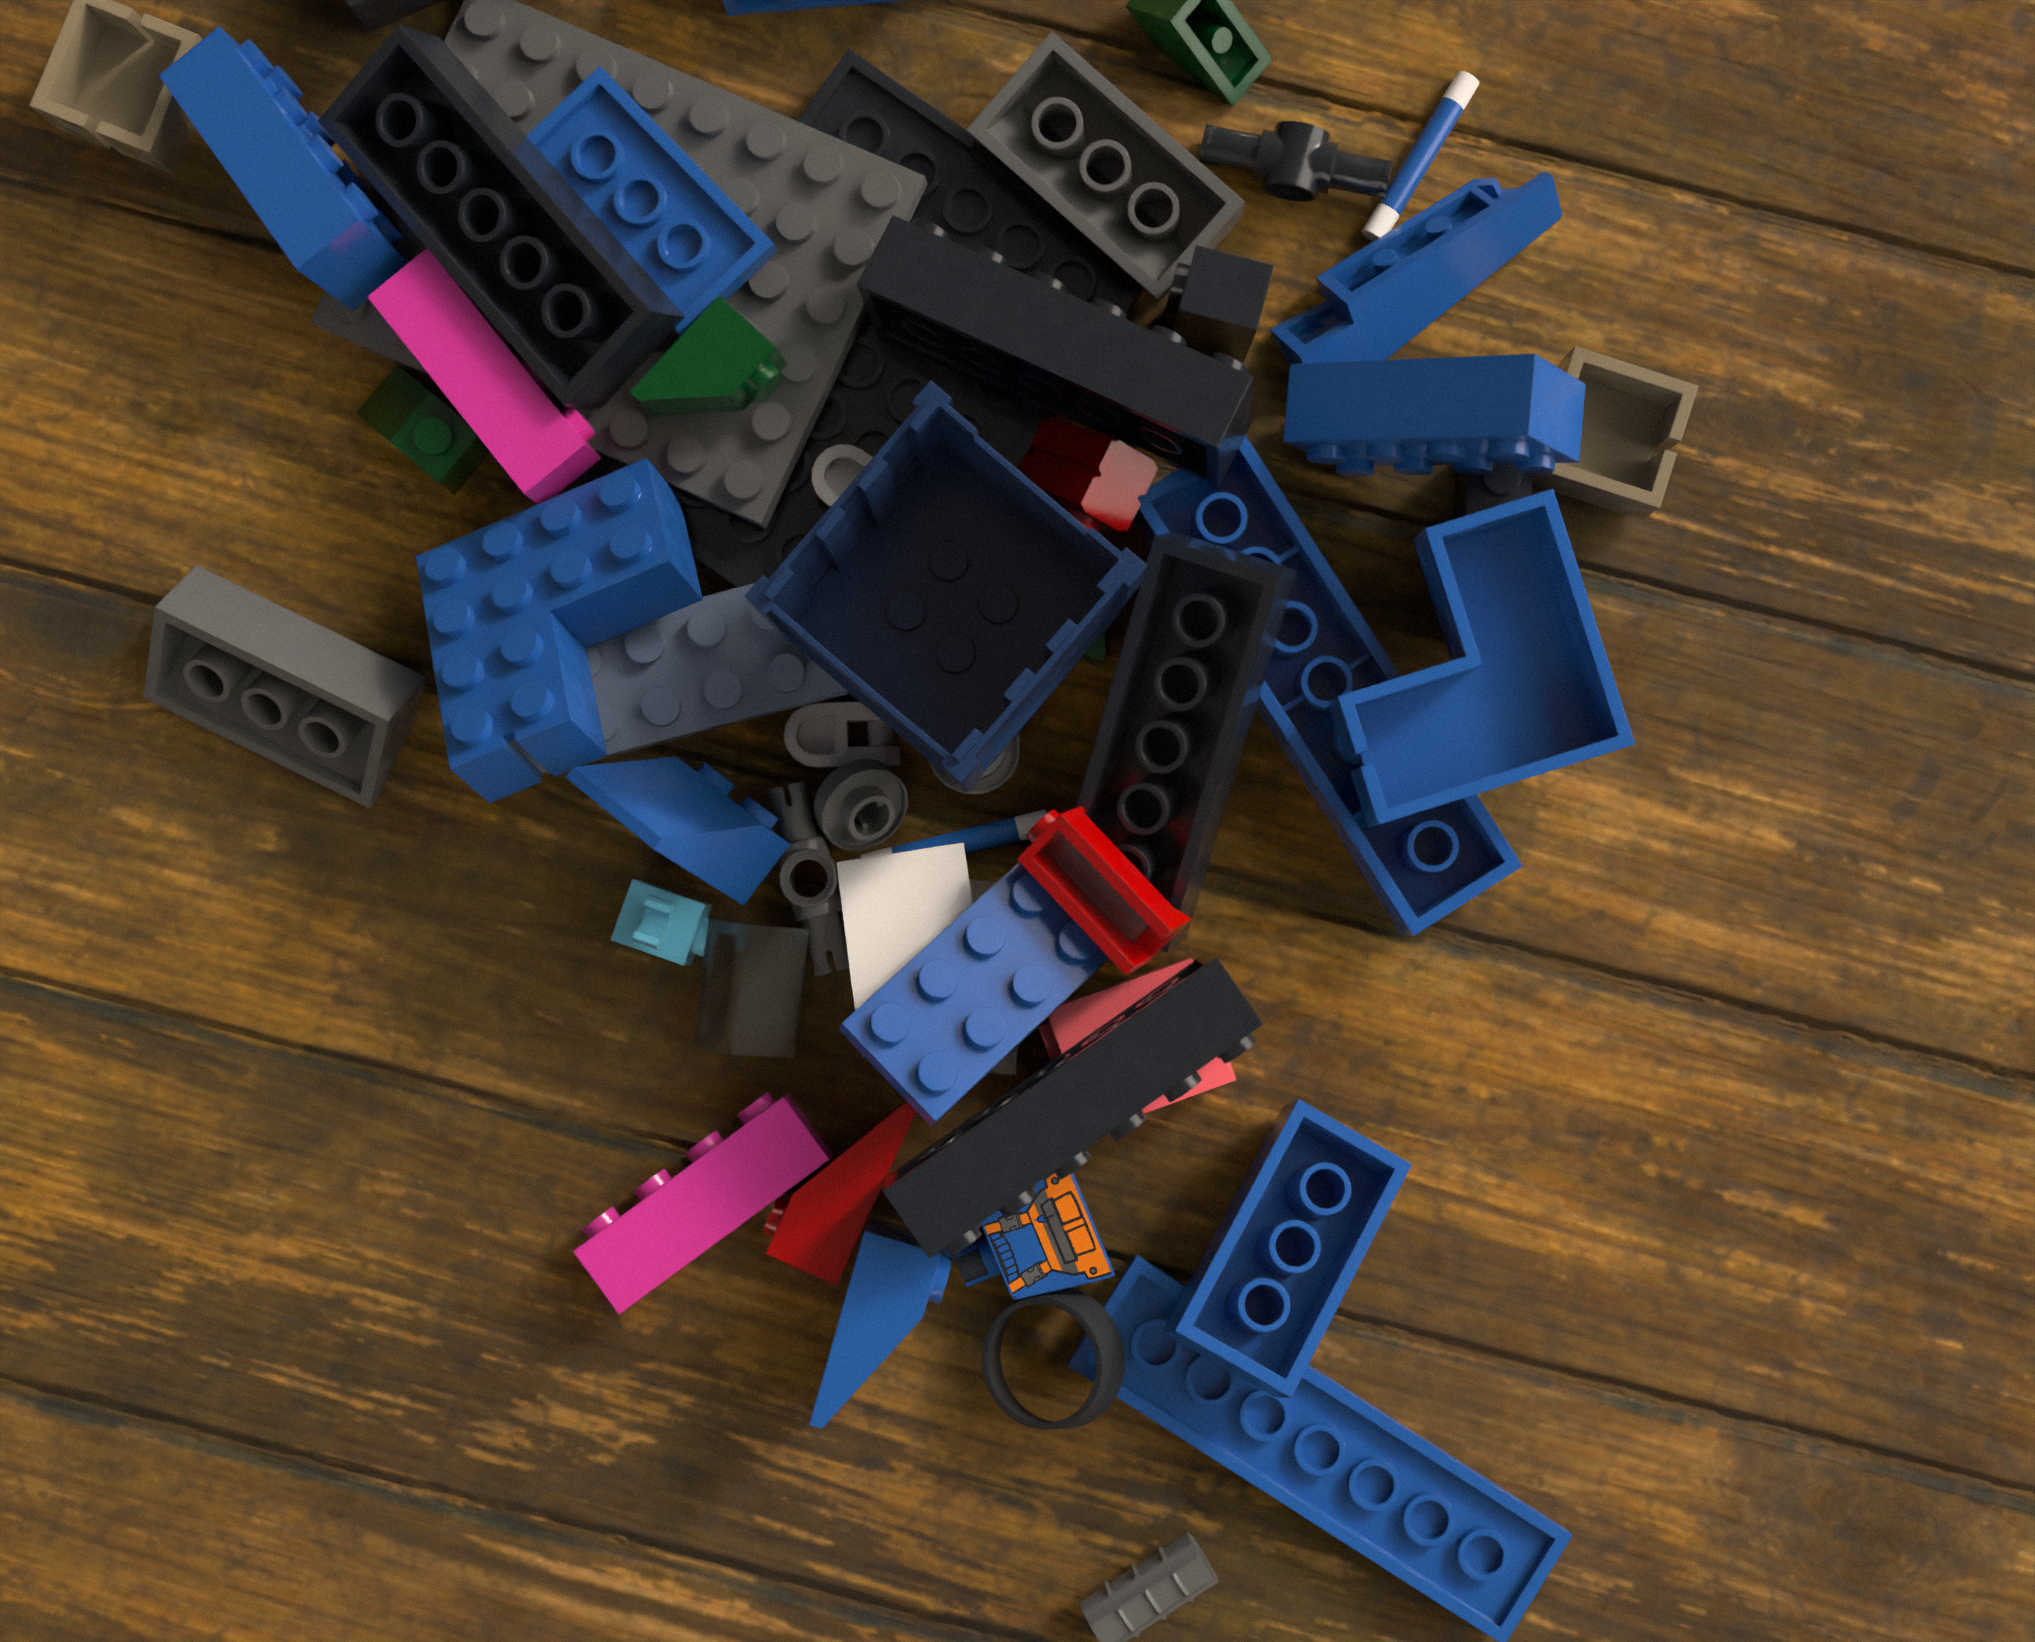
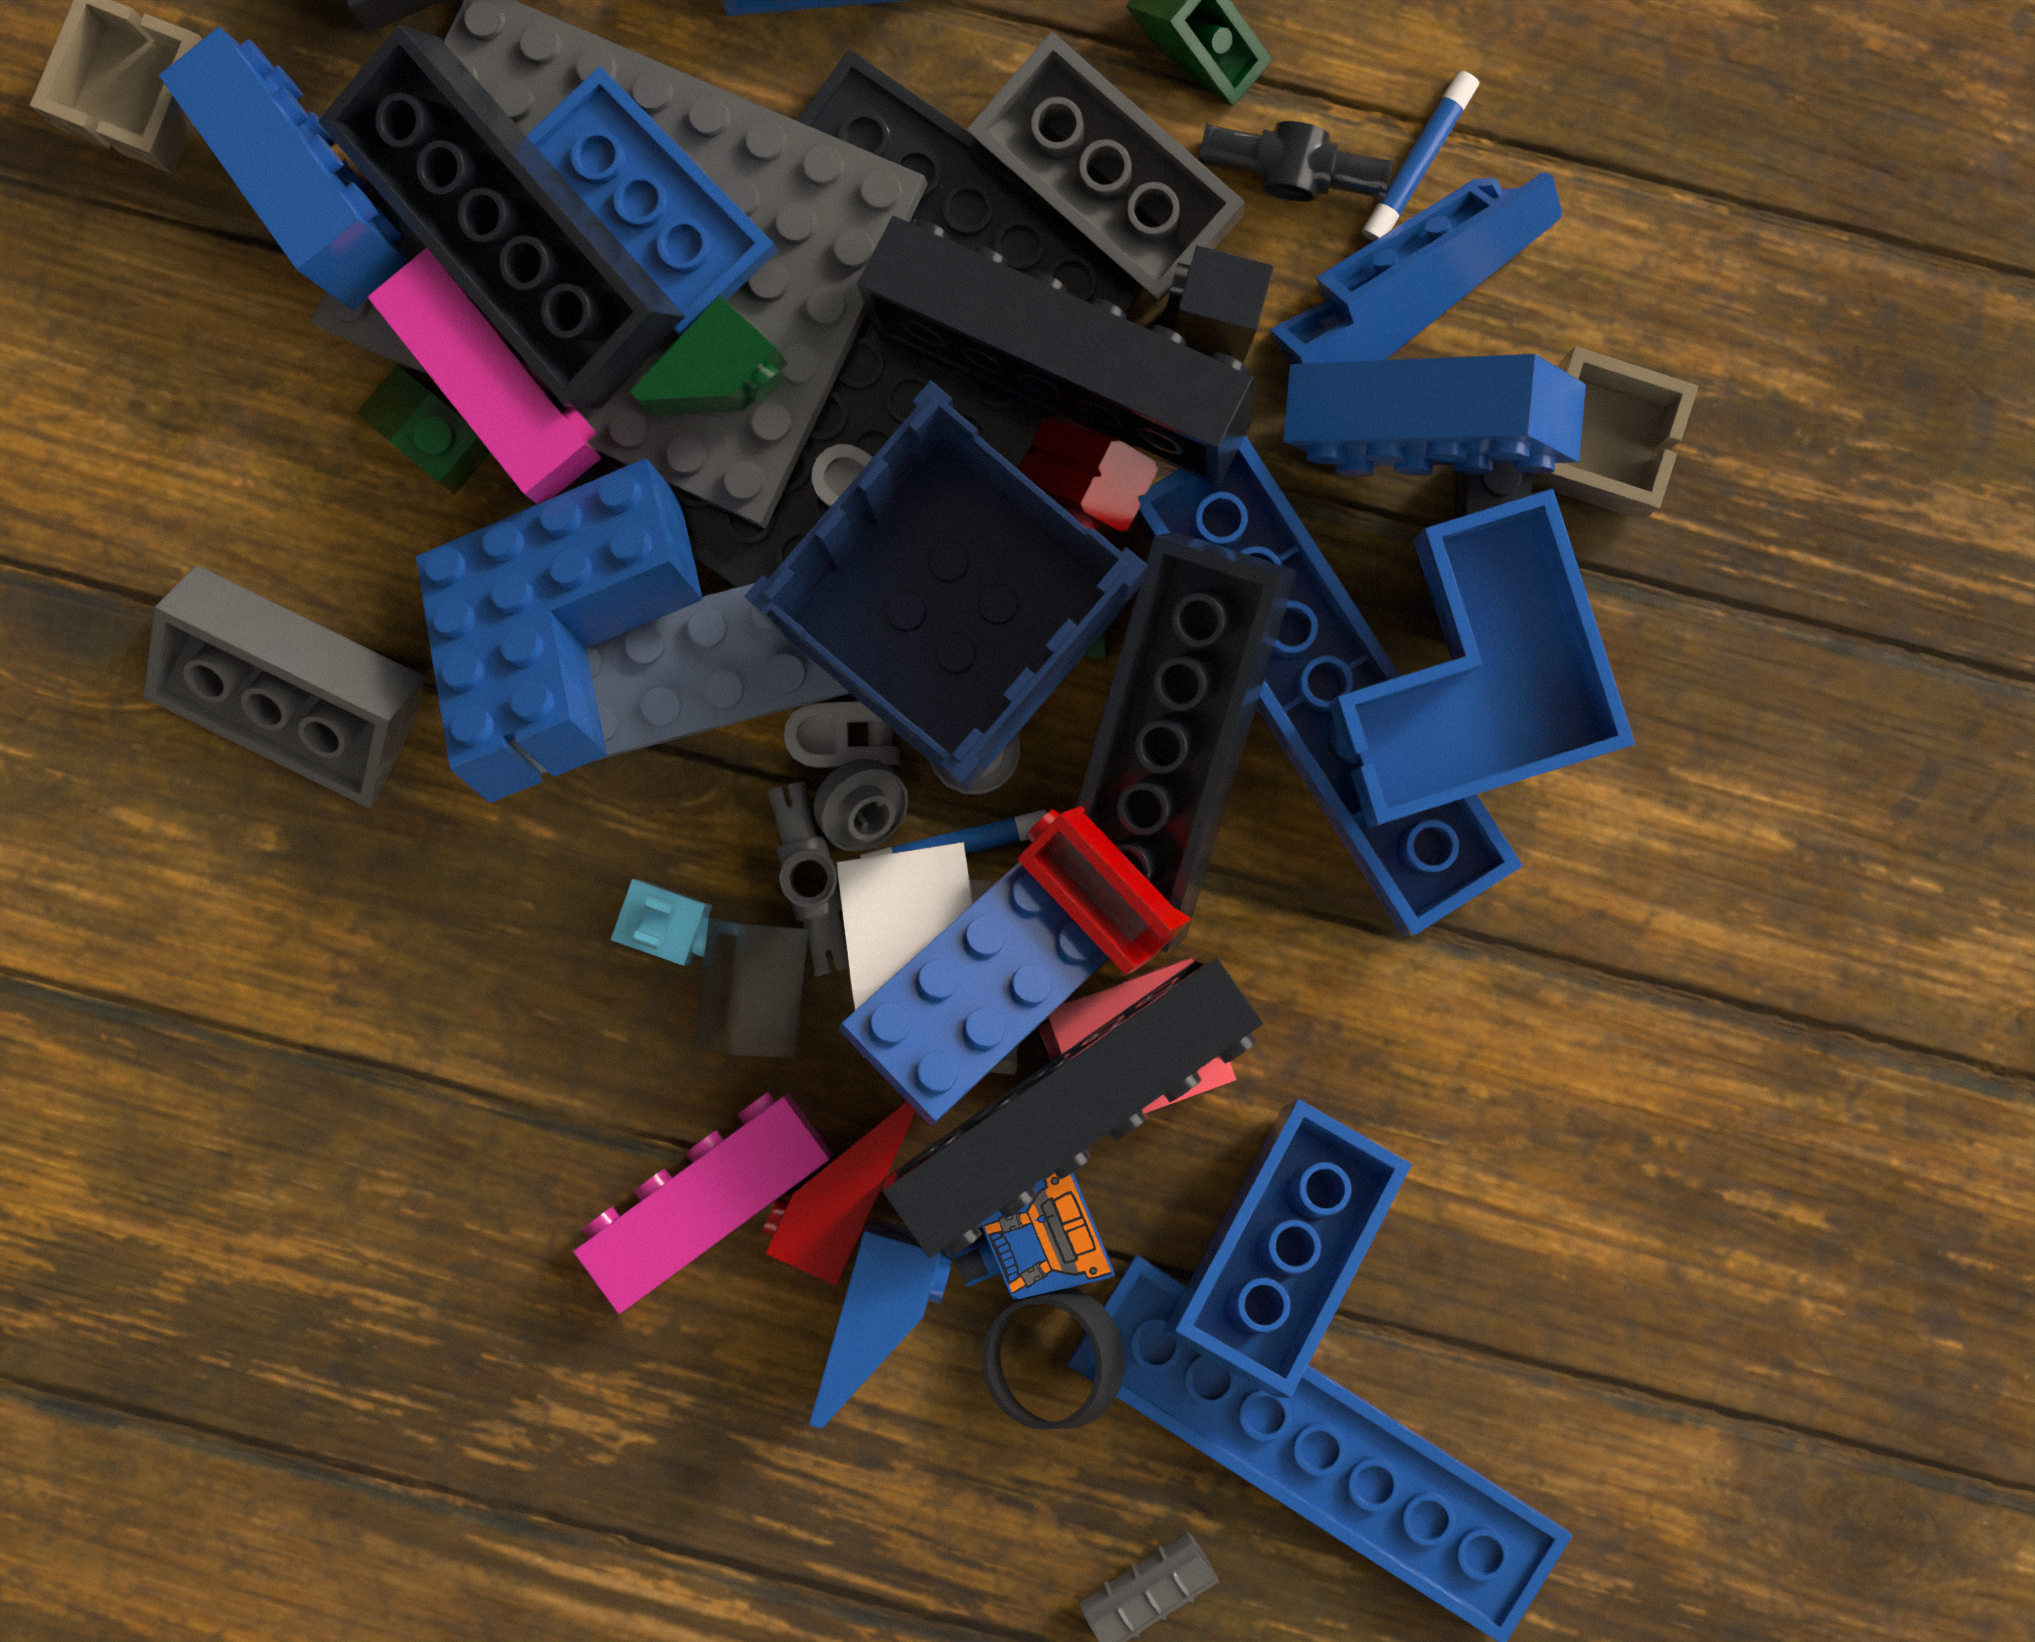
(689, 819): blue slope -> none

